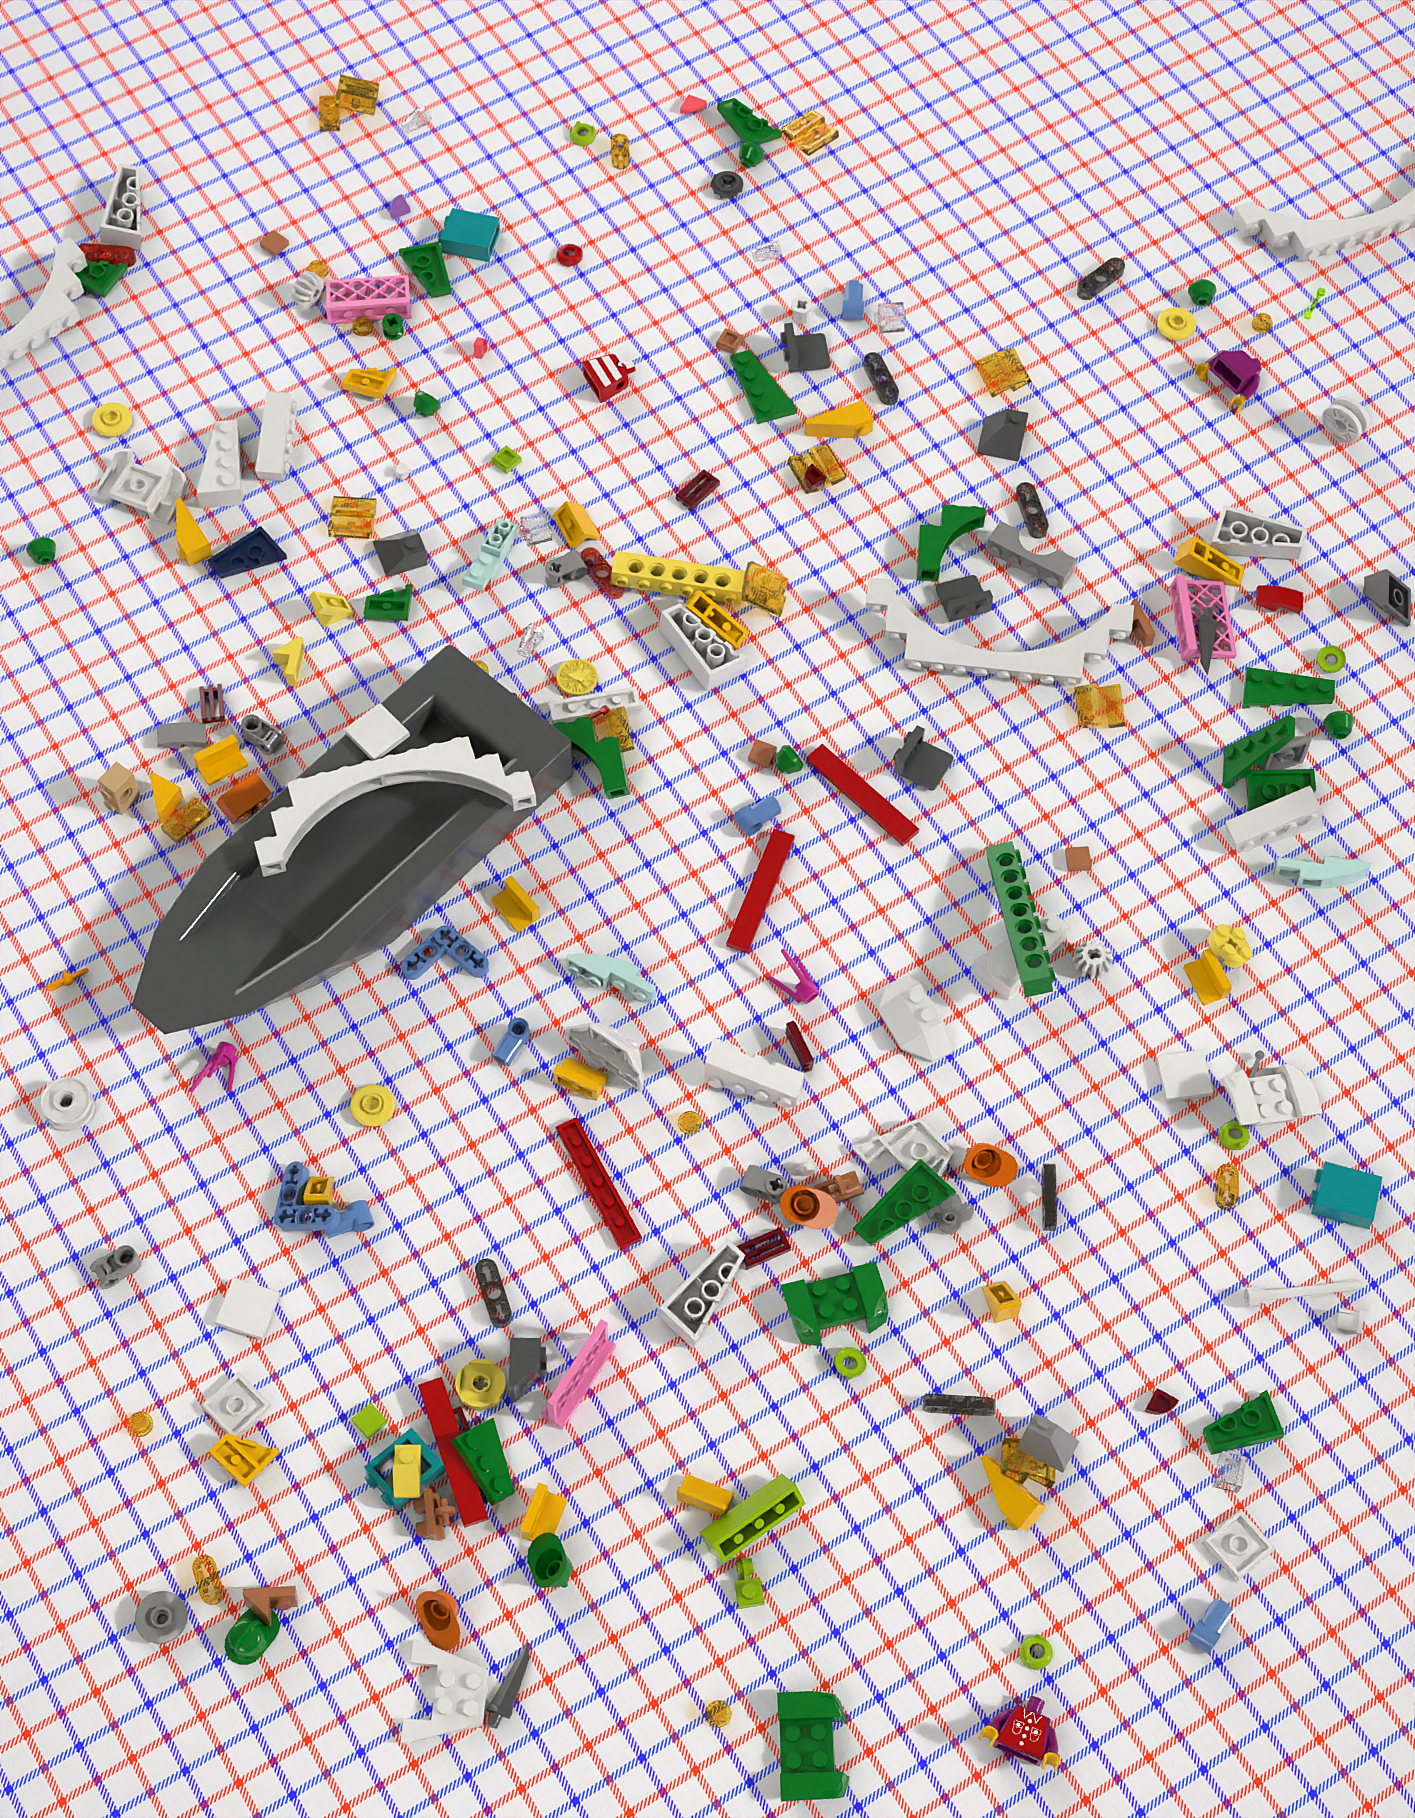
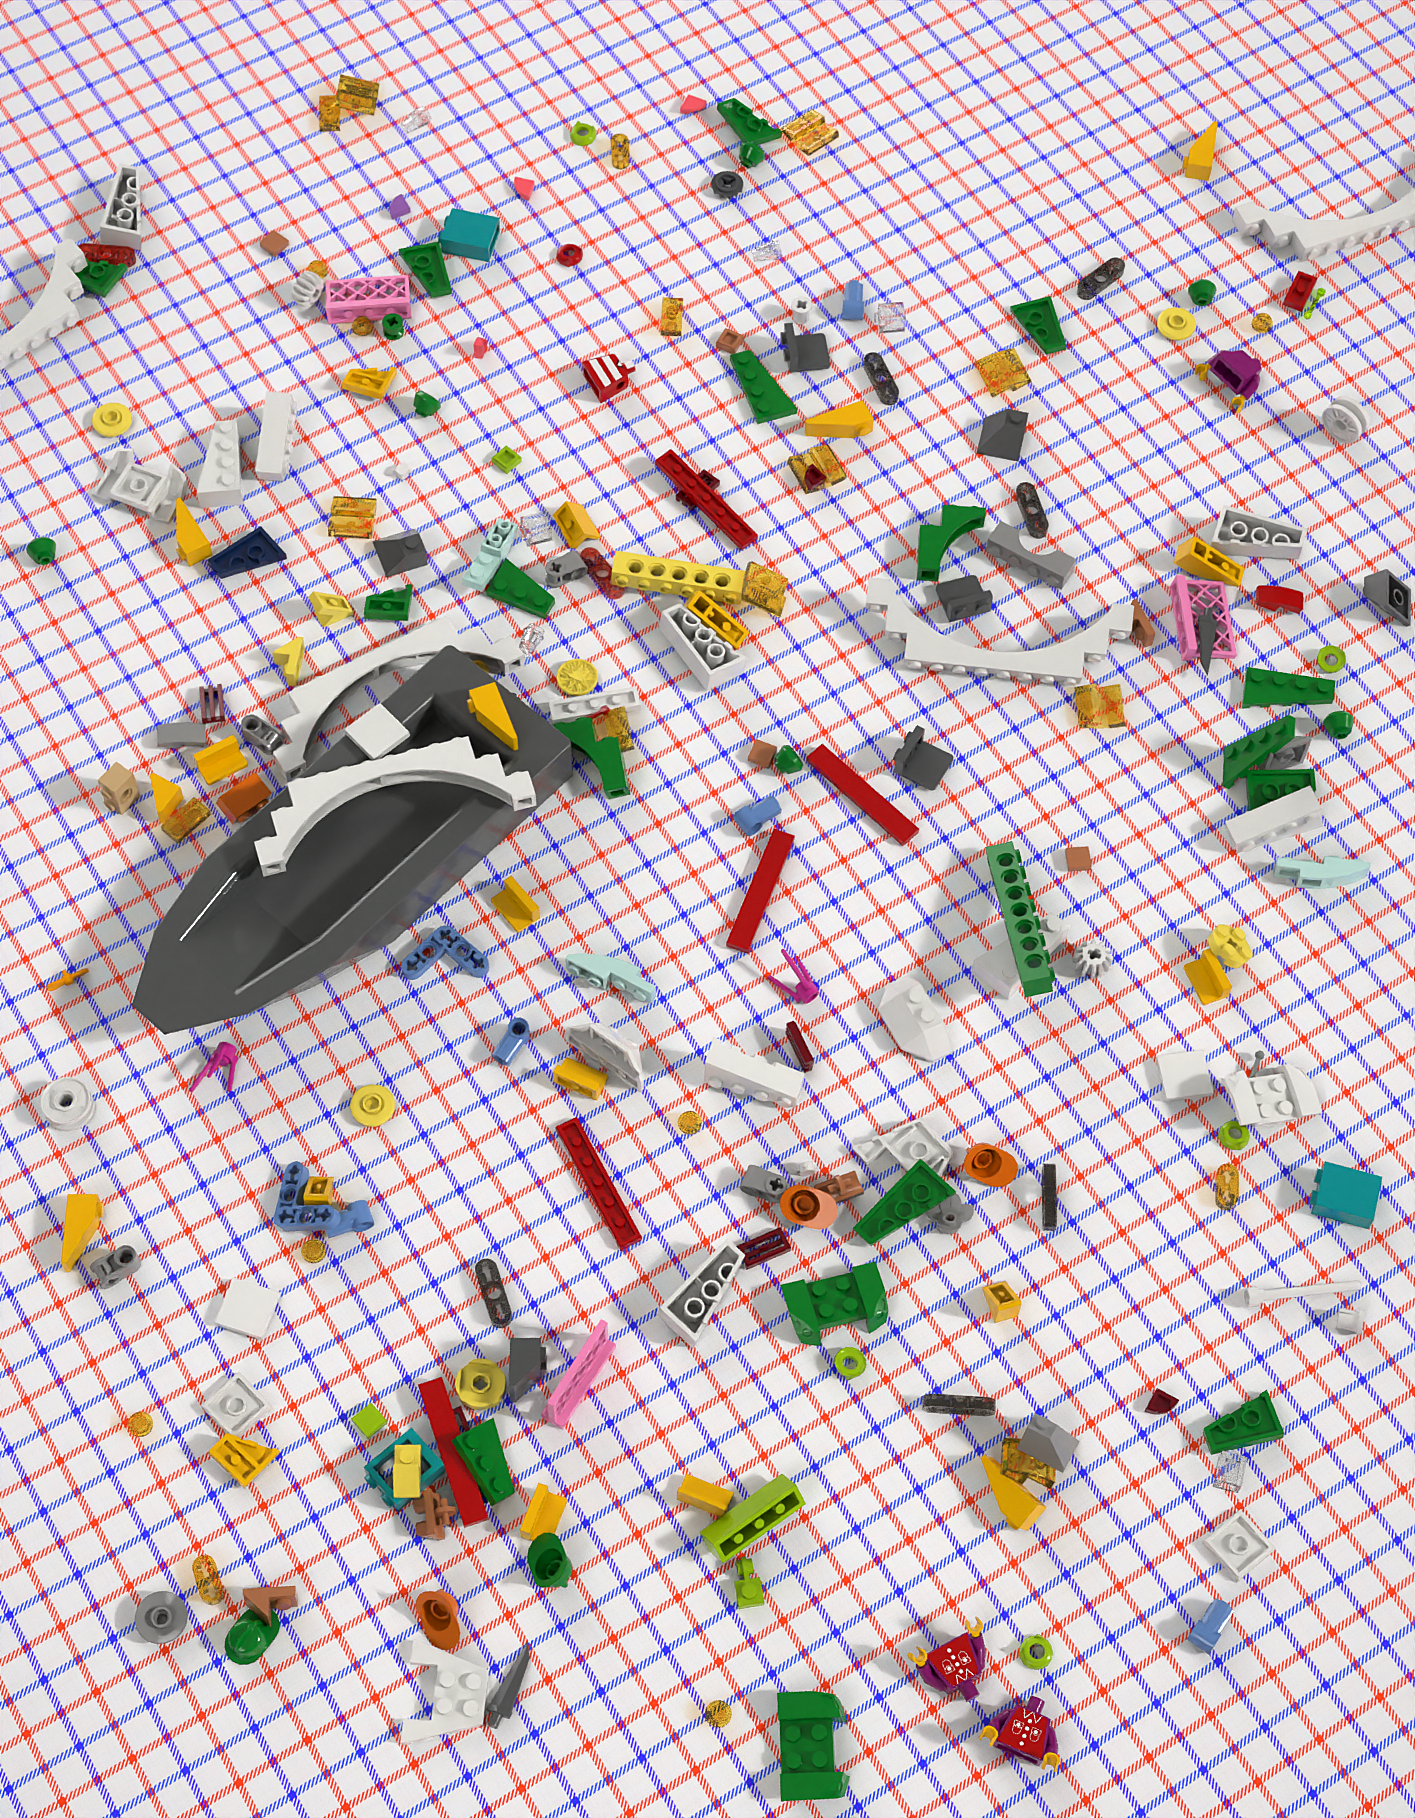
(81, 1223): none -> yellow slope
(313, 1251): none -> clear yellow plate
(325, 693): none -> white arch
(491, 713): none -> yellow slope
(520, 591): none -> green wing
(524, 187): none -> coral tile
(671, 316): none -> clear yellow plate
(706, 499): none -> red tile
(955, 1663): none -> torso
(1041, 323): none -> green wing
(1200, 156): none -> yellow slope
(1300, 291): none -> red plate

